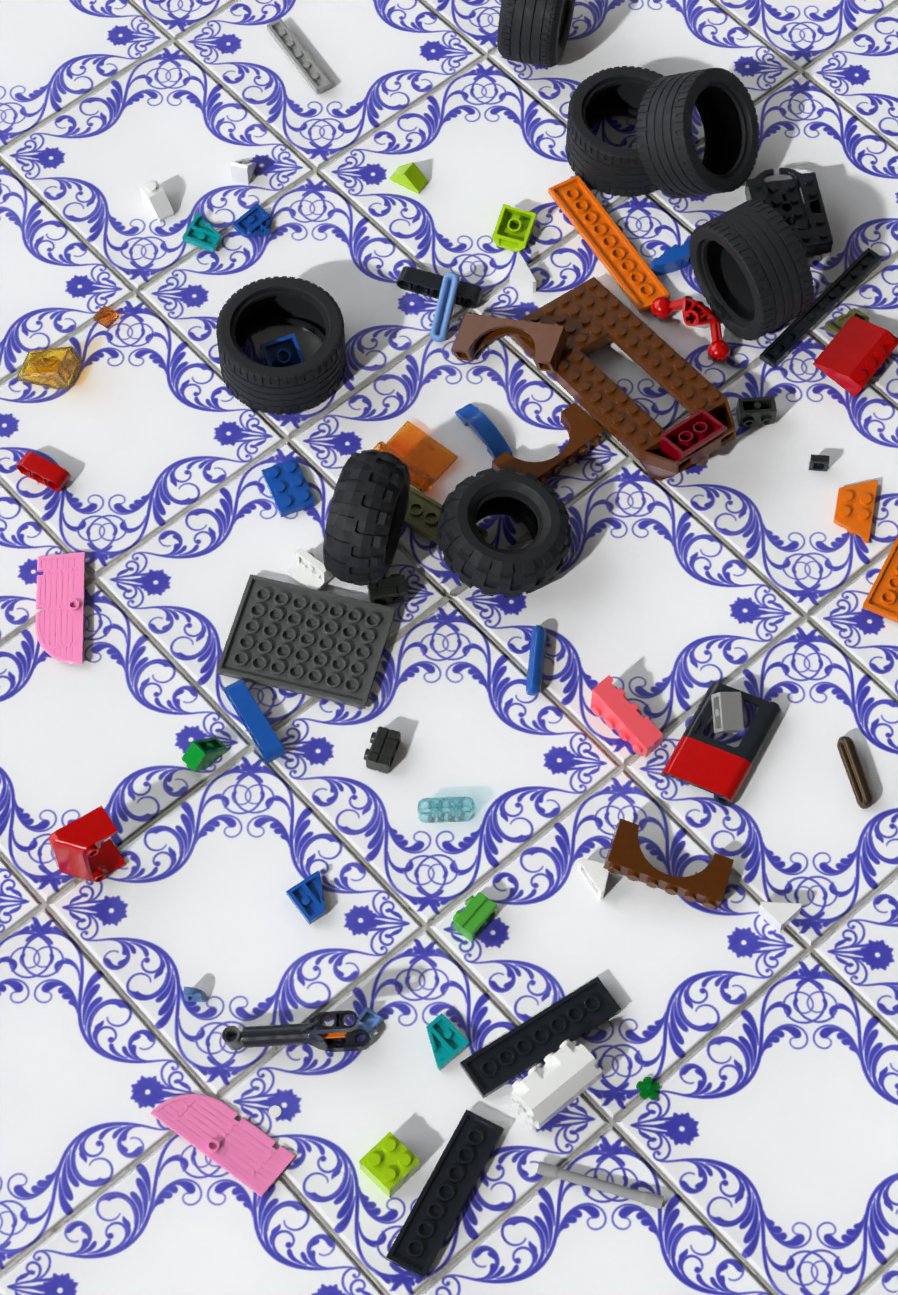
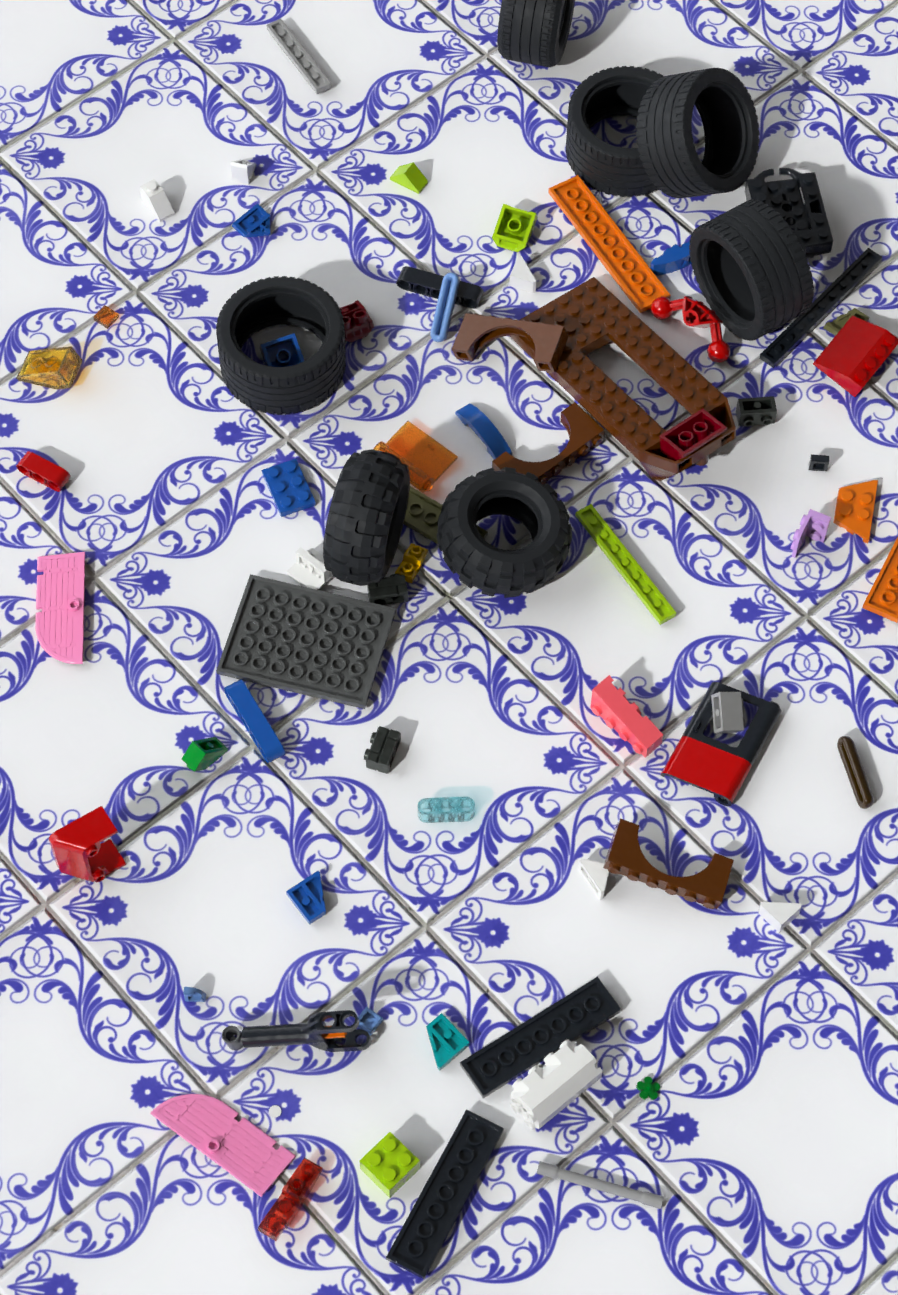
(202, 234): teal wing -> none
(291, 1199): none -> clear red slope
(356, 321): none -> dark red slope
(412, 562): none -> yellow slope
(475, 916): bright green brick -> none
(536, 660): blue piece -> none
(625, 564): none -> lime plate
(812, 525): none -> lavender bracket

